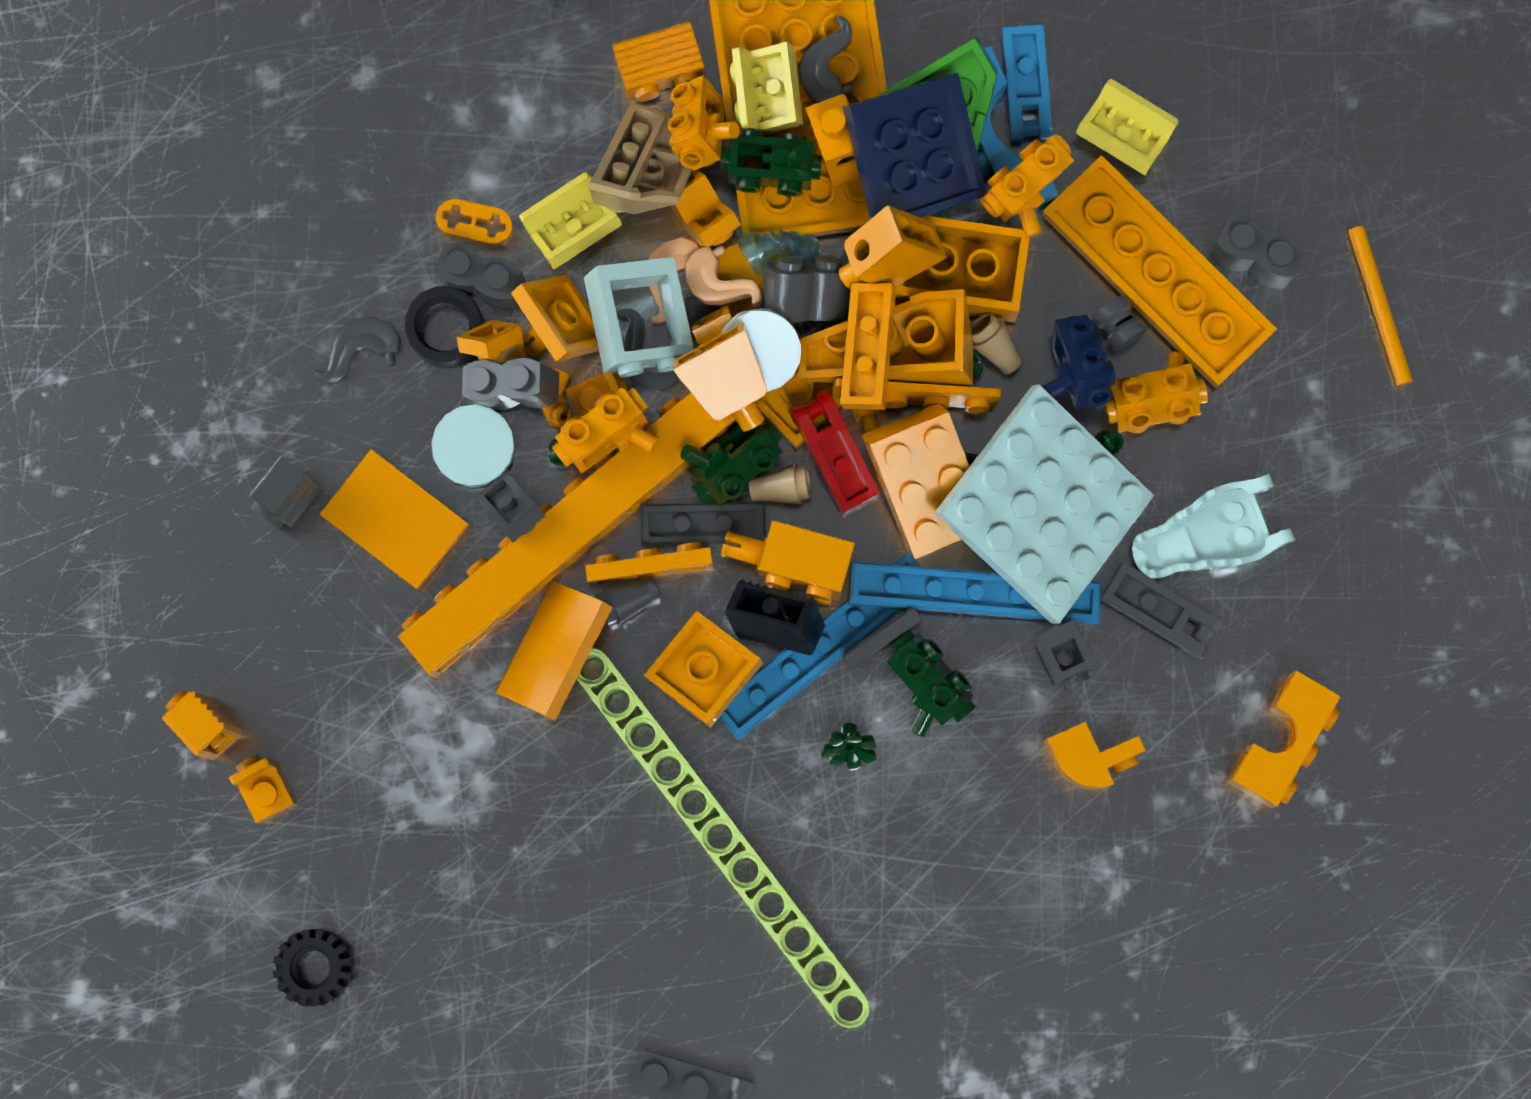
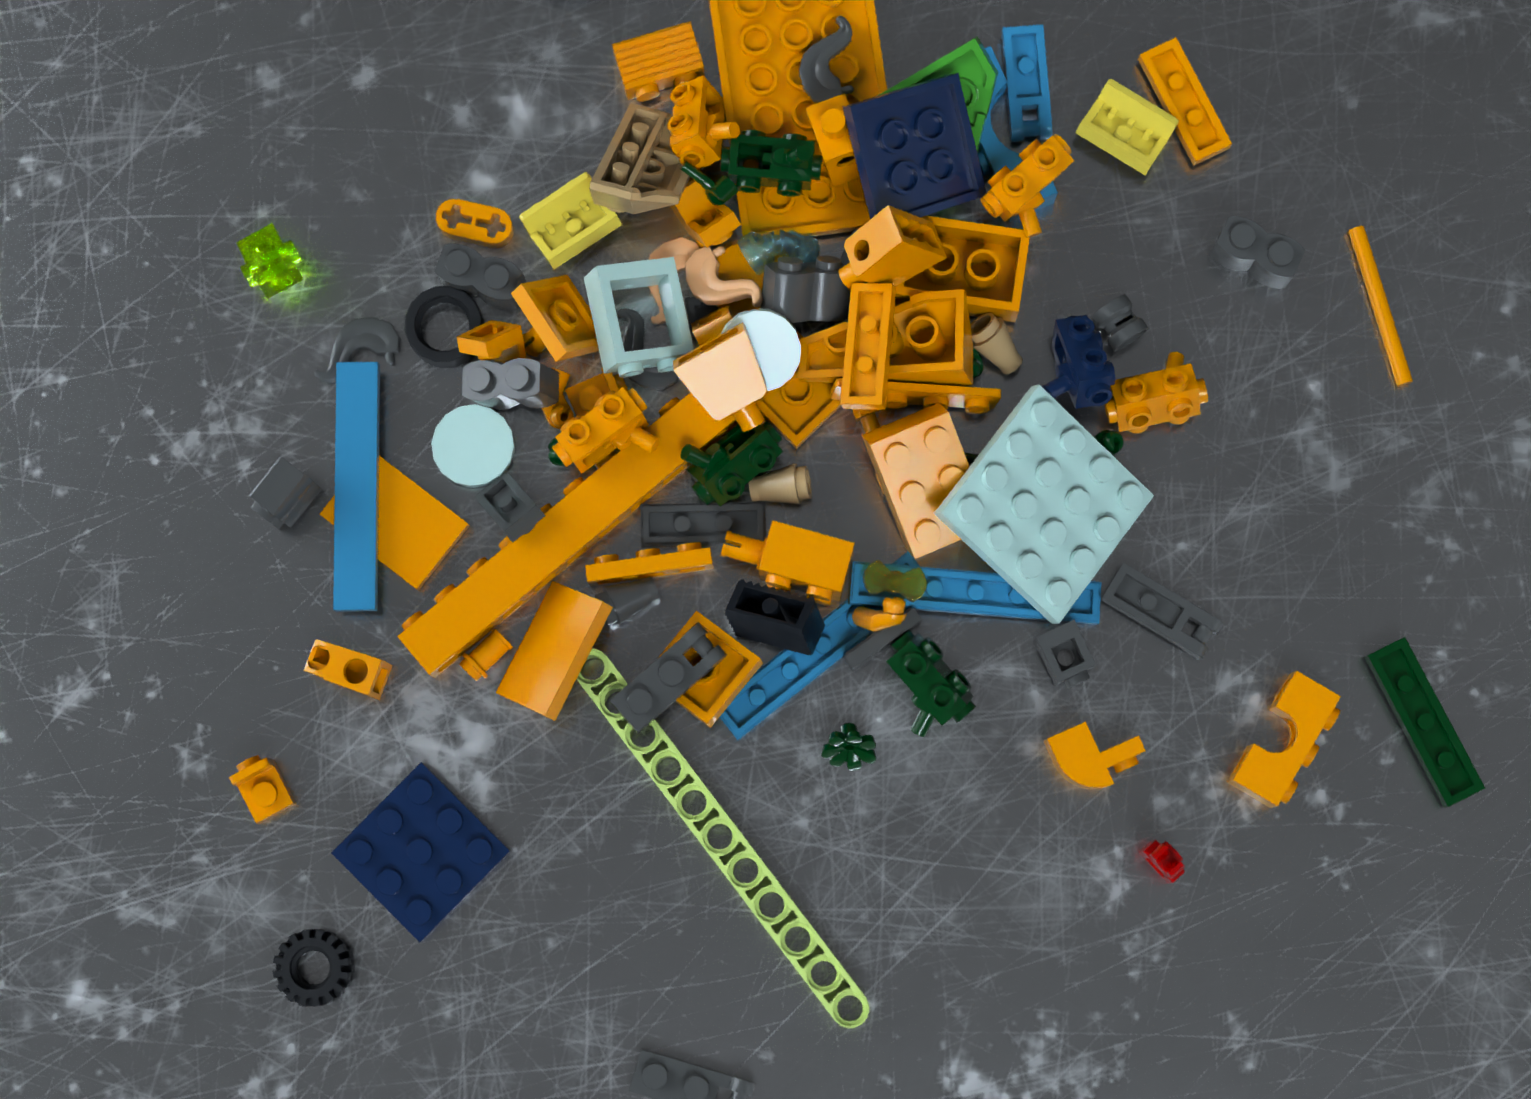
(200, 724): light orange brick -> none
(275, 267): none -> clear neon green brick
(348, 668): none -> light orange leg
(356, 487): none -> dark azure tile
(421, 852): none -> dark blue plate
(485, 655): none -> light orange pin
(666, 679): none -> dark grey plate
(716, 192): none -> dark green hand
(766, 88): light yellow bracket -> none
(834, 452): red plate -> none
(877, 620): none -> light orange arm
(909, 584): none -> clear yellow piece
(1159, 271): light orange plate -> none
(1163, 860): none -> red plate
(1186, 100): none -> light orange plate
(1215, 531): light aqua animal -> none
(1425, 722): none -> dark green plate

